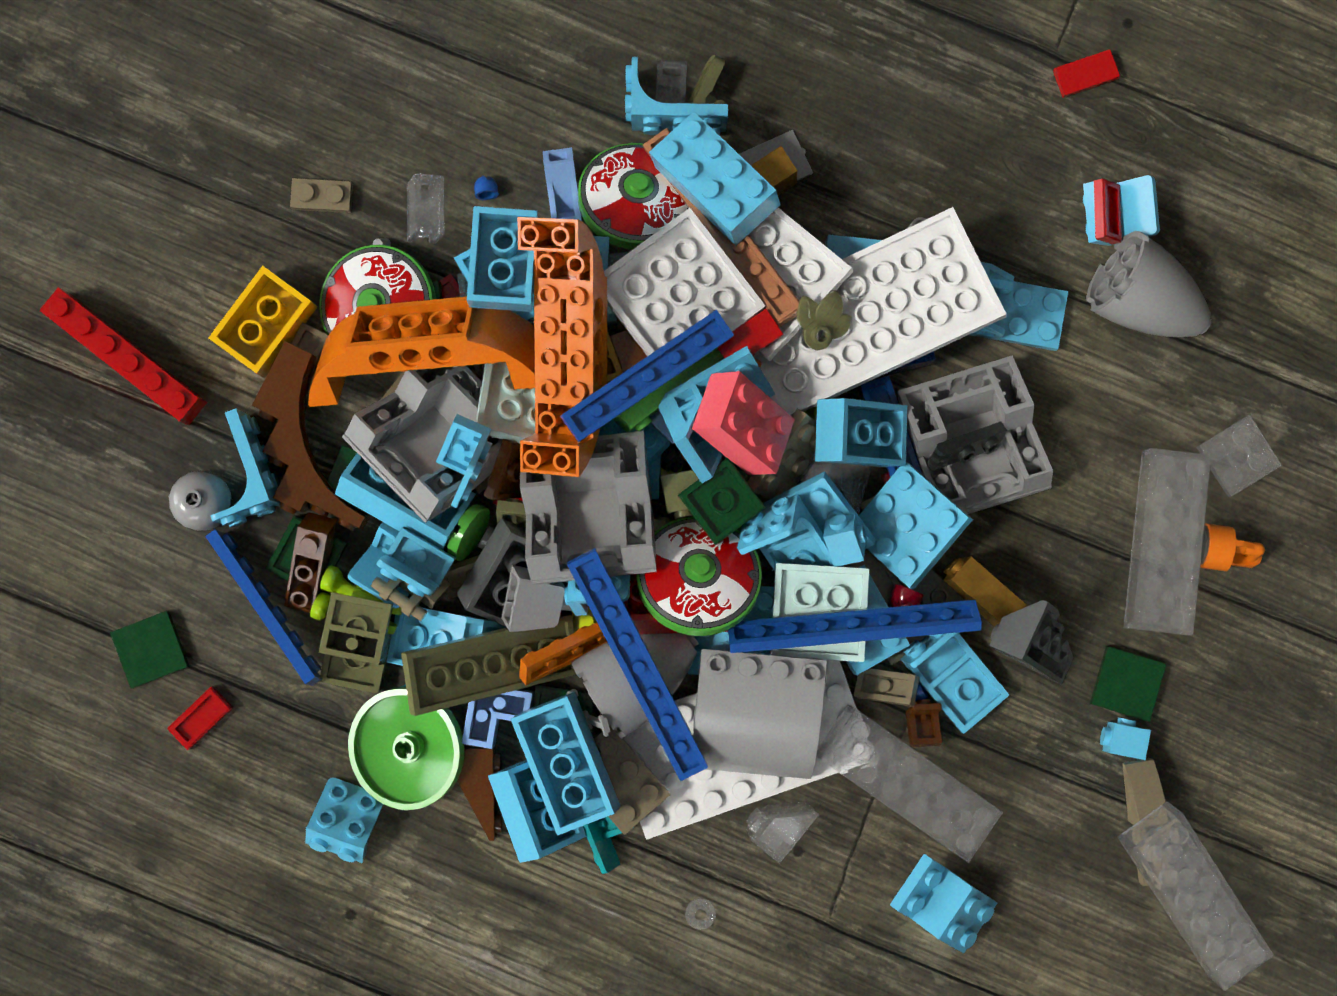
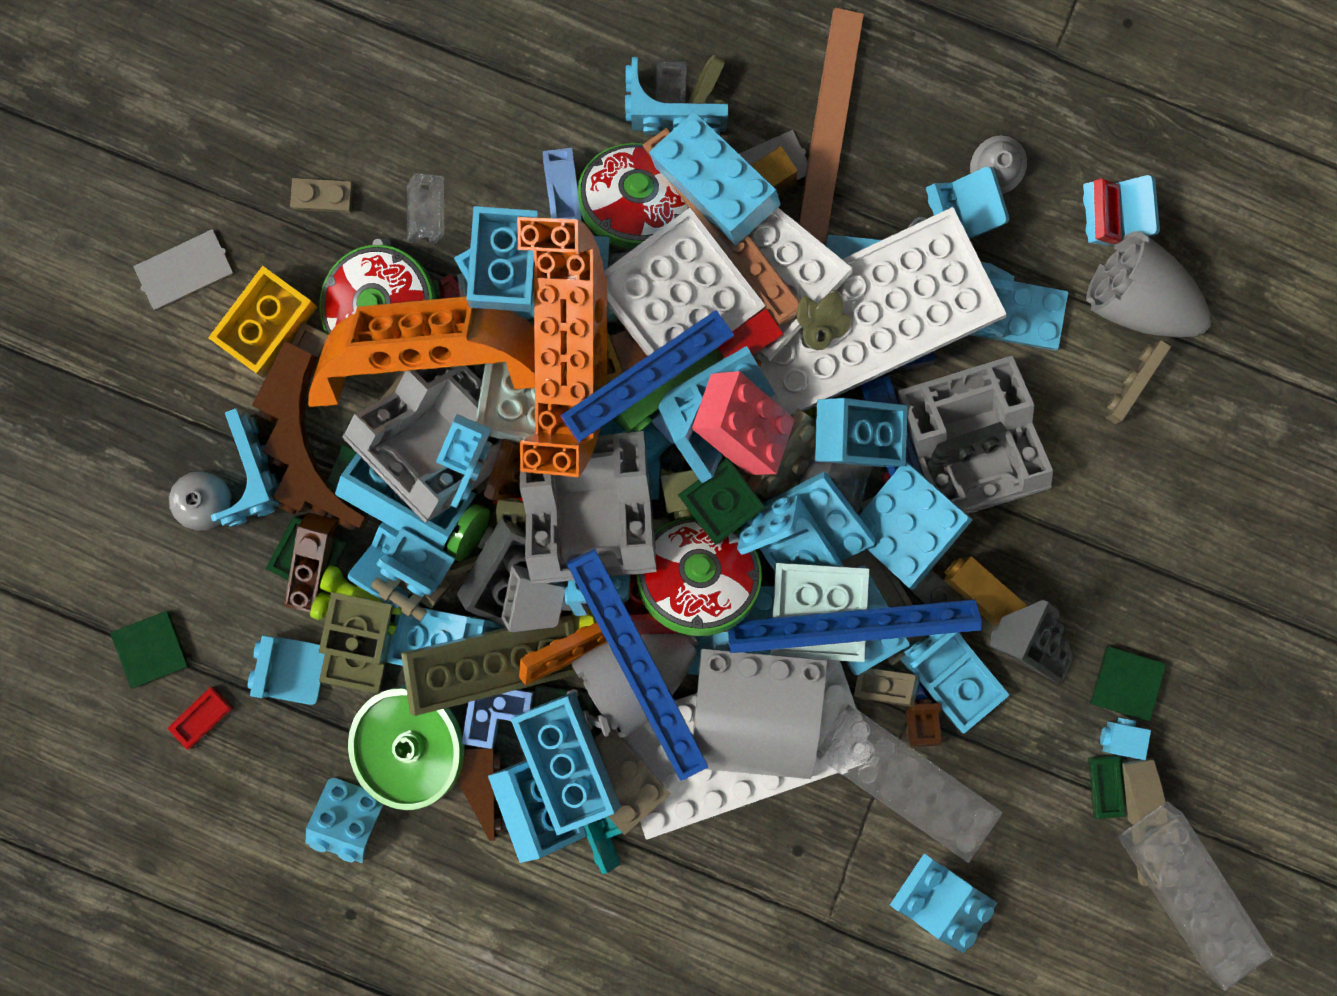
(123, 356): red brick -> none
(183, 270): none -> light grey piece
(272, 616): blue plate -> none
(286, 670): none -> medium azure bracket
(485, 188): blue hinge -> none
(693, 906): clear plate -> none
(780, 826): clear slope -> none
(830, 122): none -> nougat tile
(845, 539): medium azure brick -> none
(903, 596): dark red piece -> none
(975, 200): none -> medium azure bracket
(1006, 158): none -> light grey hat
(1086, 73): red tile -> none
(1106, 787): none -> dark green tile
(1136, 381): none -> dark tan plate
(1167, 542): clear brick -> none
(1222, 549): orange piece -> none
(1239, 456): clear plate -> none

